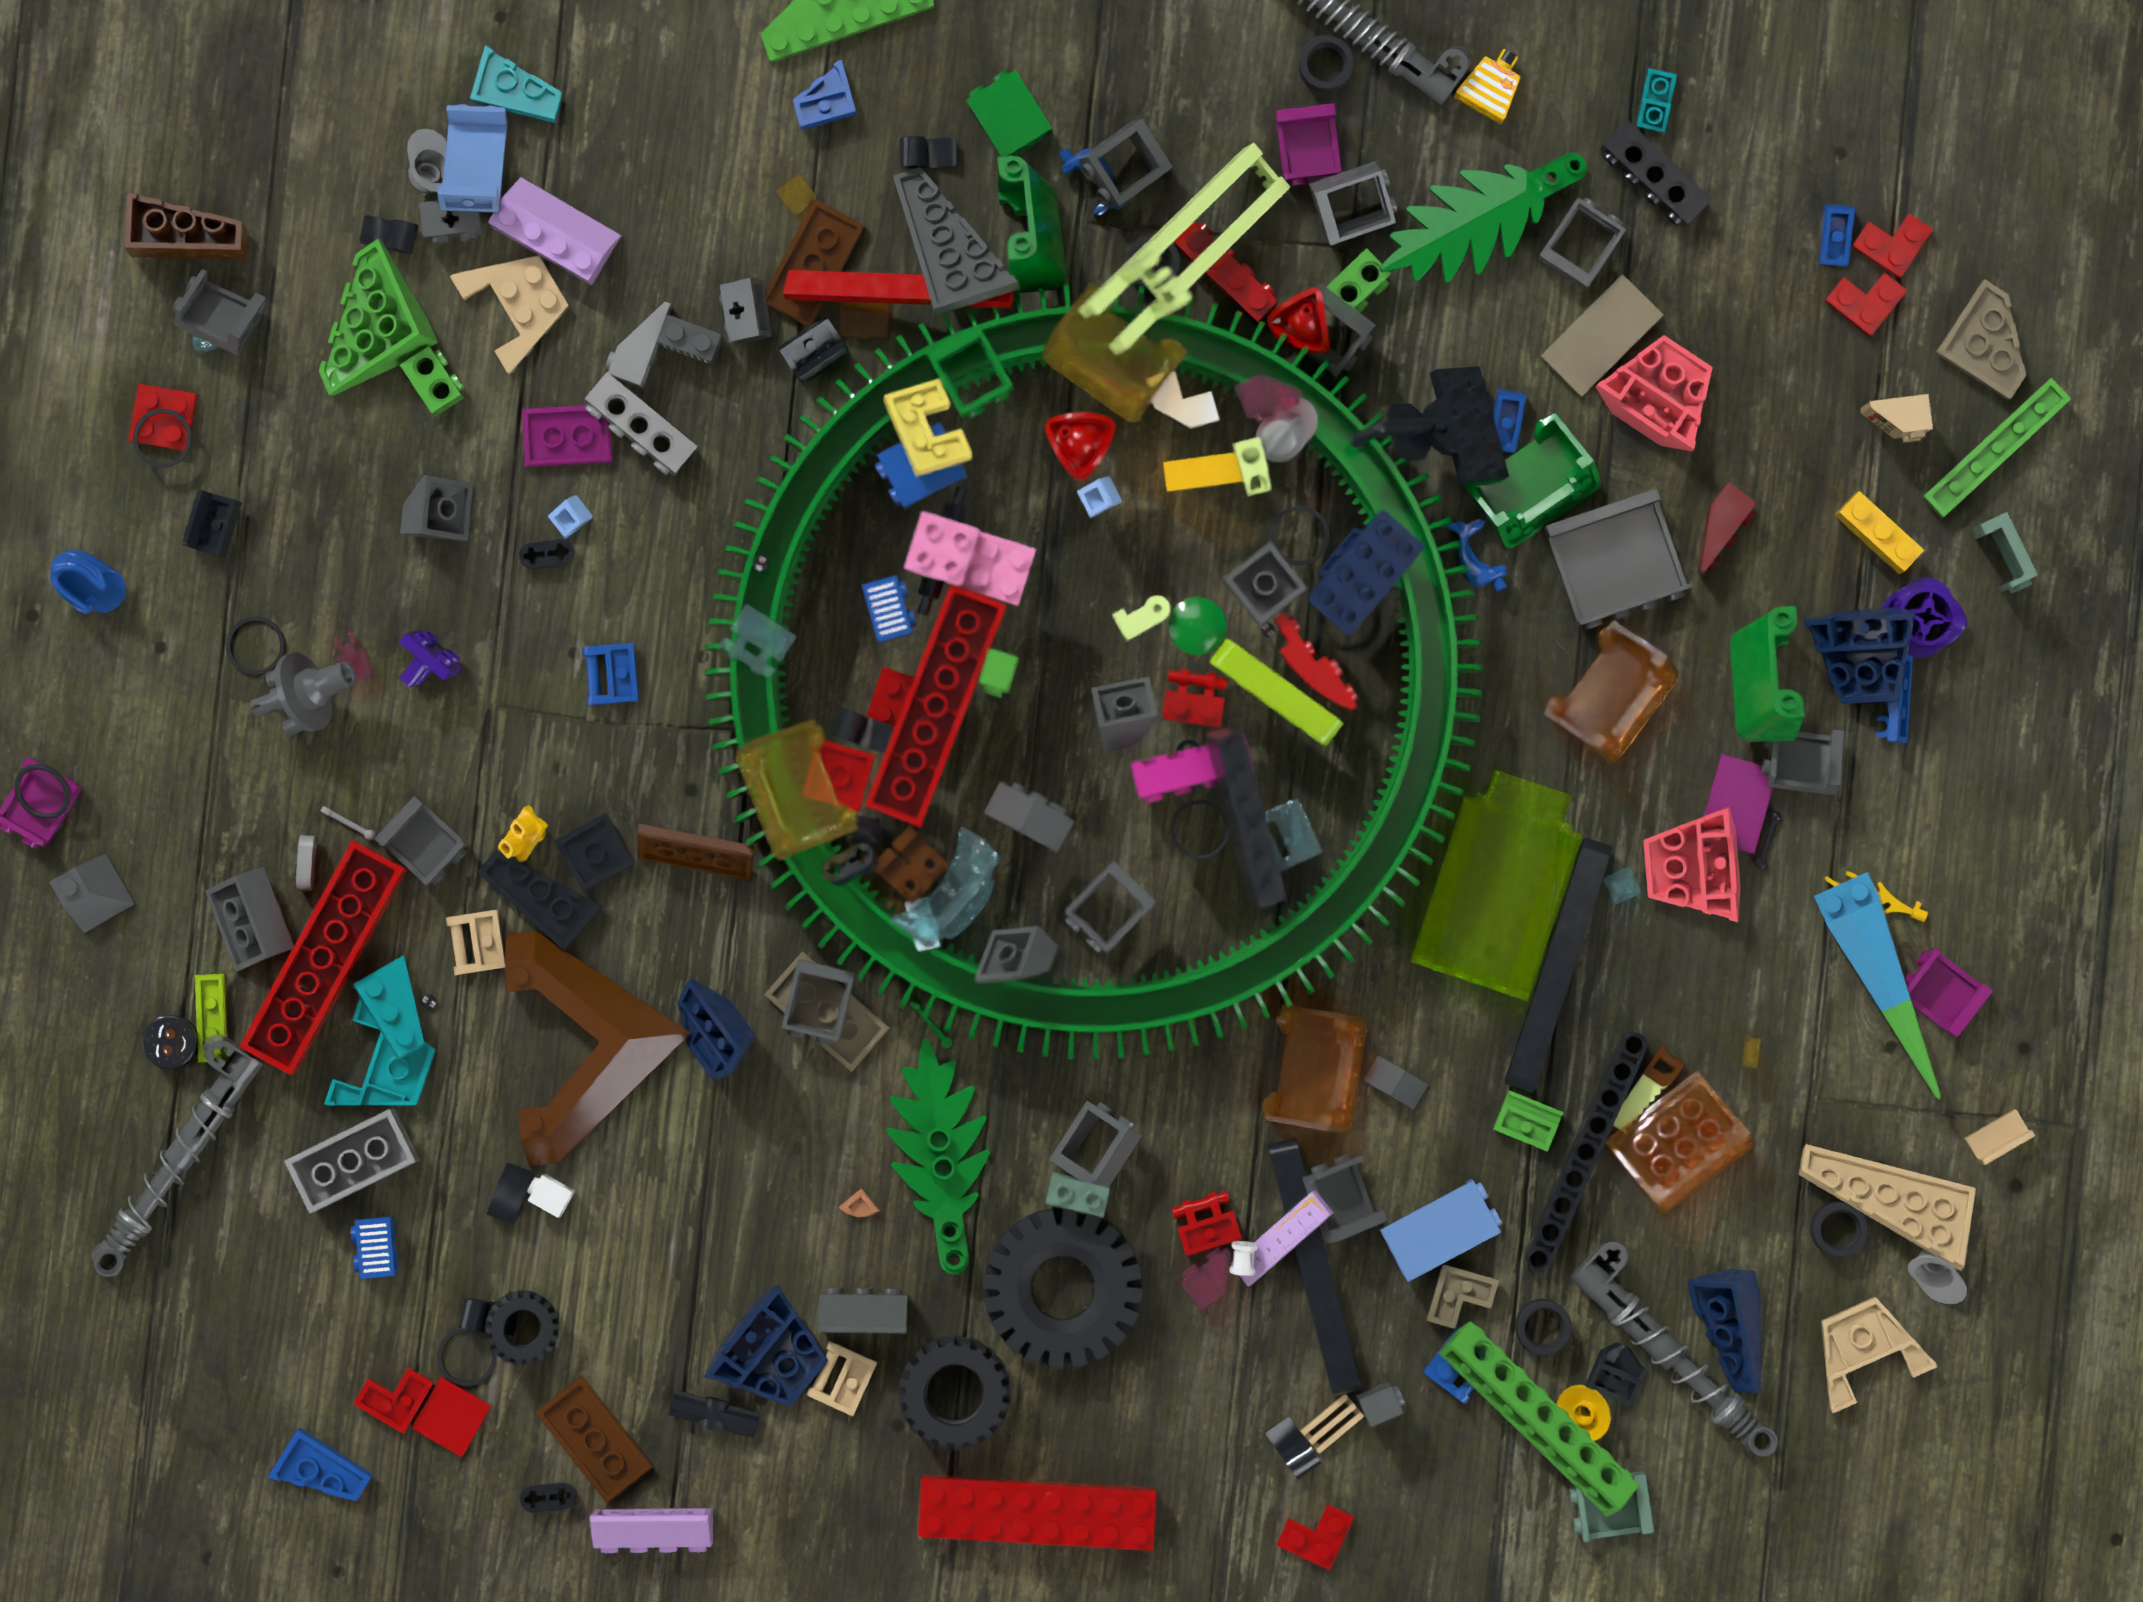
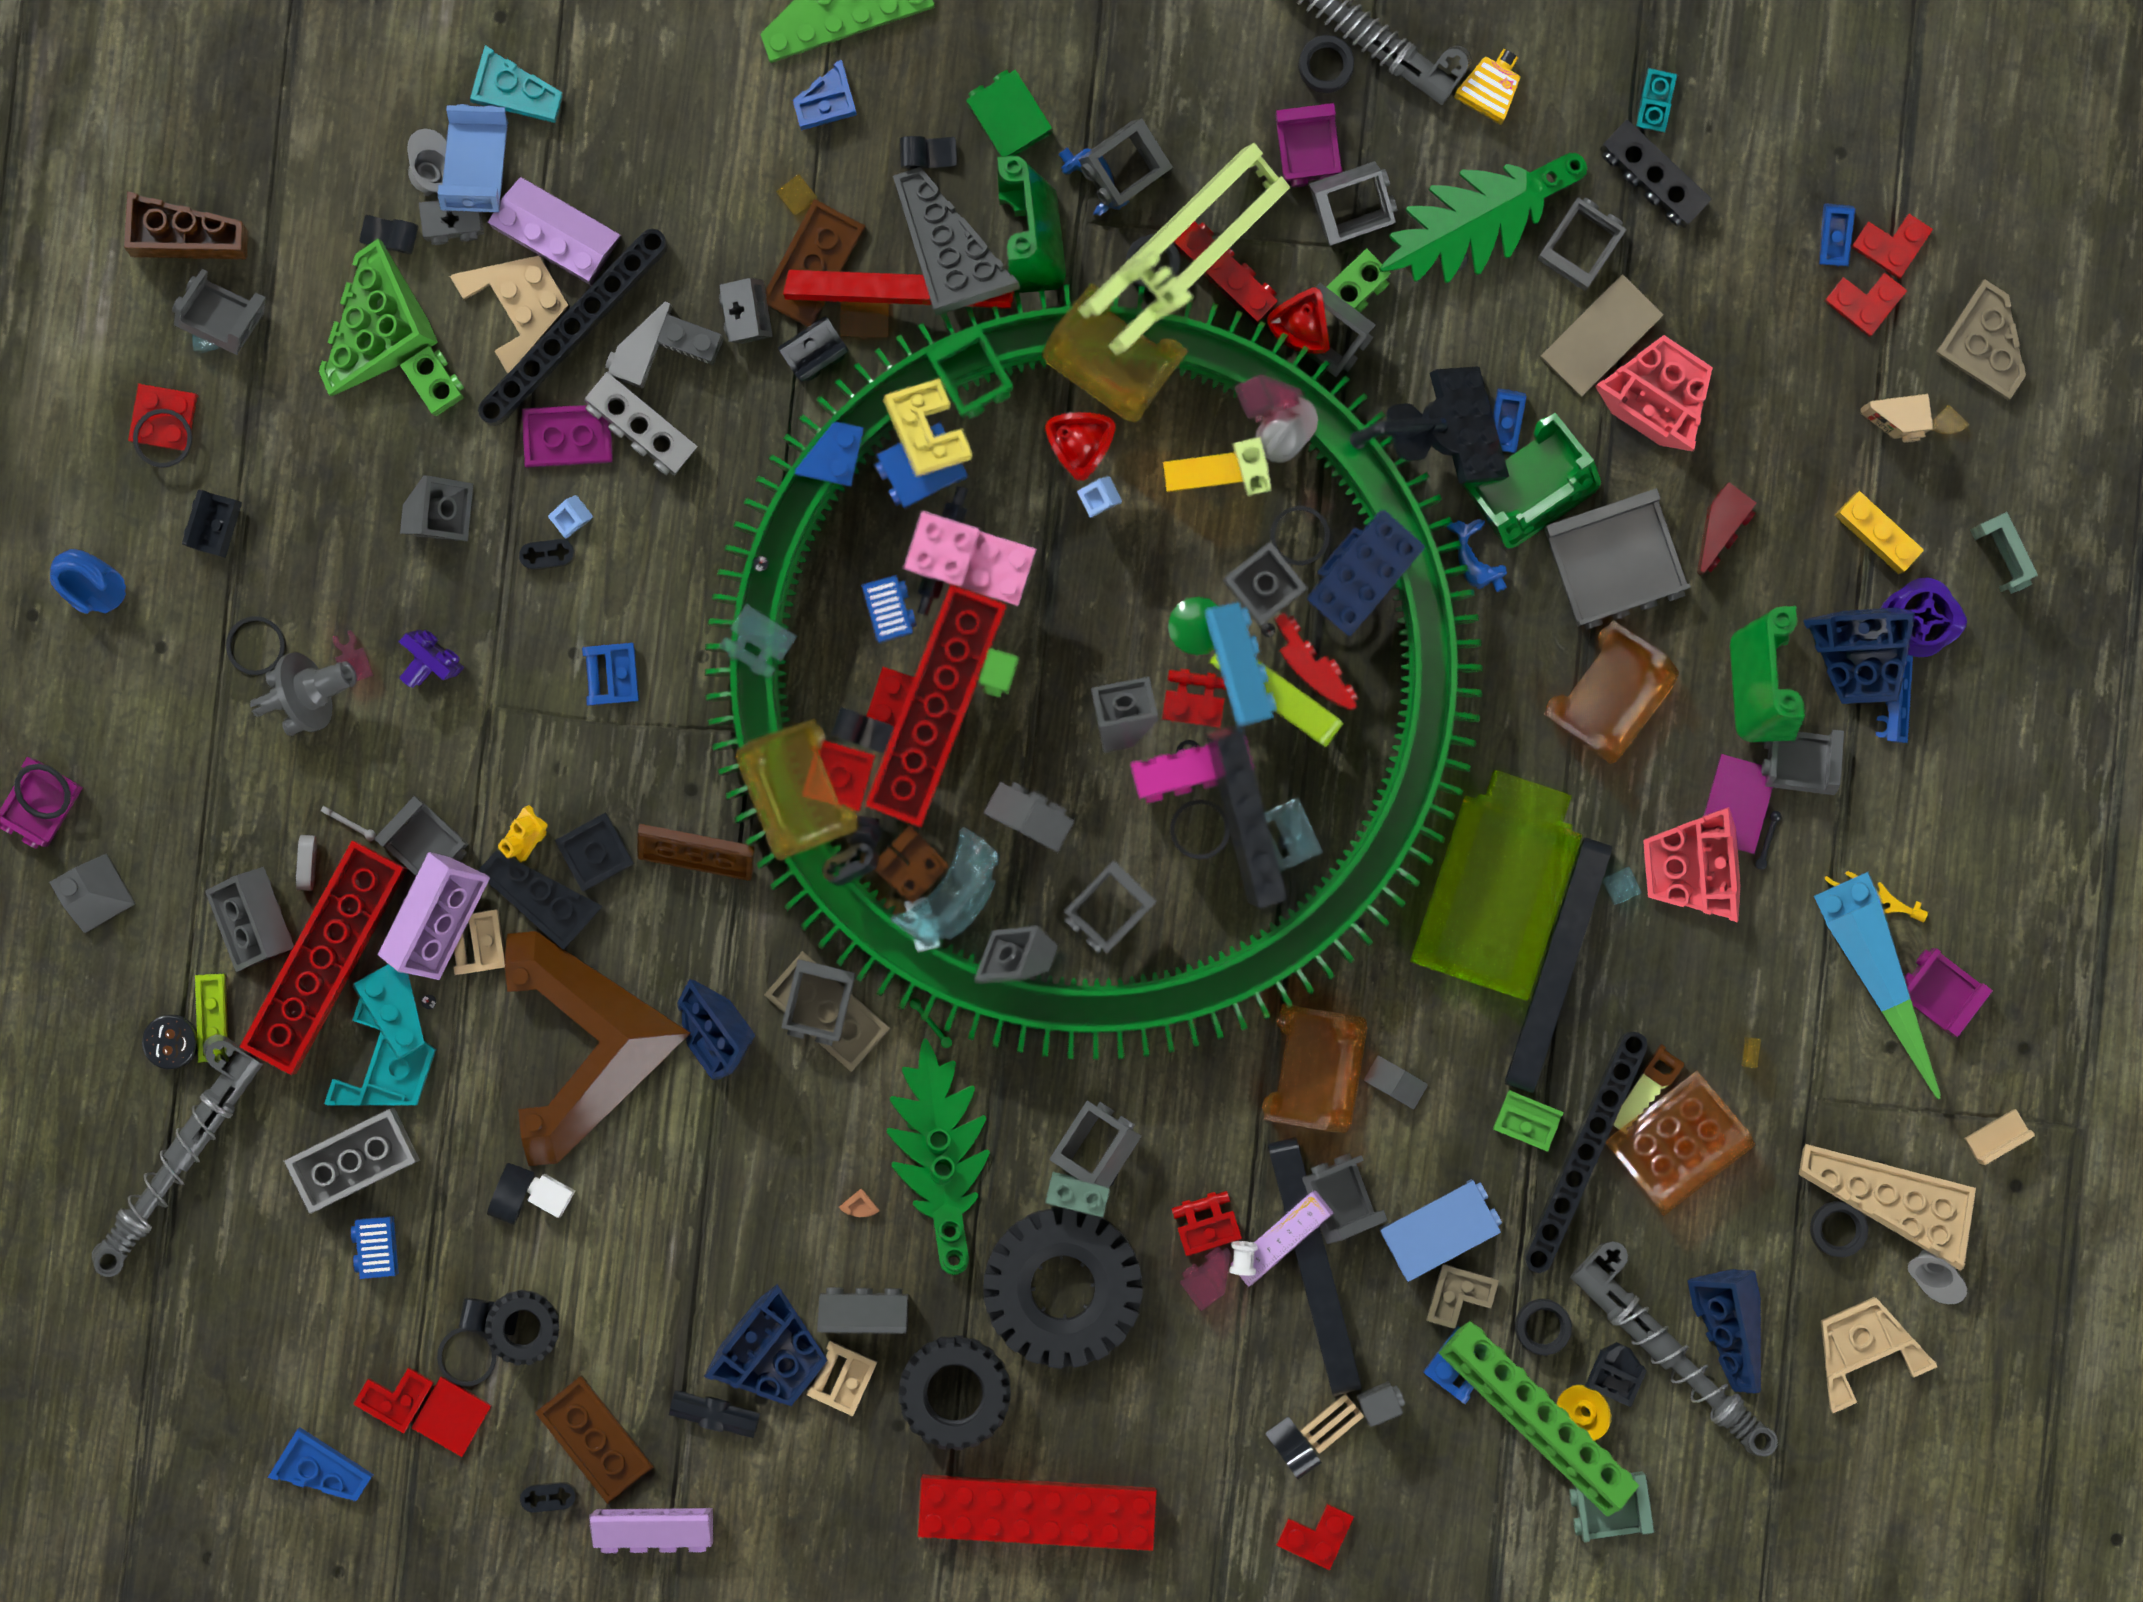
(433, 916): none -> lavender slope
(575, 313): none -> black beam
(833, 455): none -> blue wing
(1151, 614): yellowish green leg -> none
(1190, 411): white tile -> none
(1239, 665): none -> dark azure slope
(1948, 421): none -> clear yellow tile
(1996, 448): bright green plate -> none

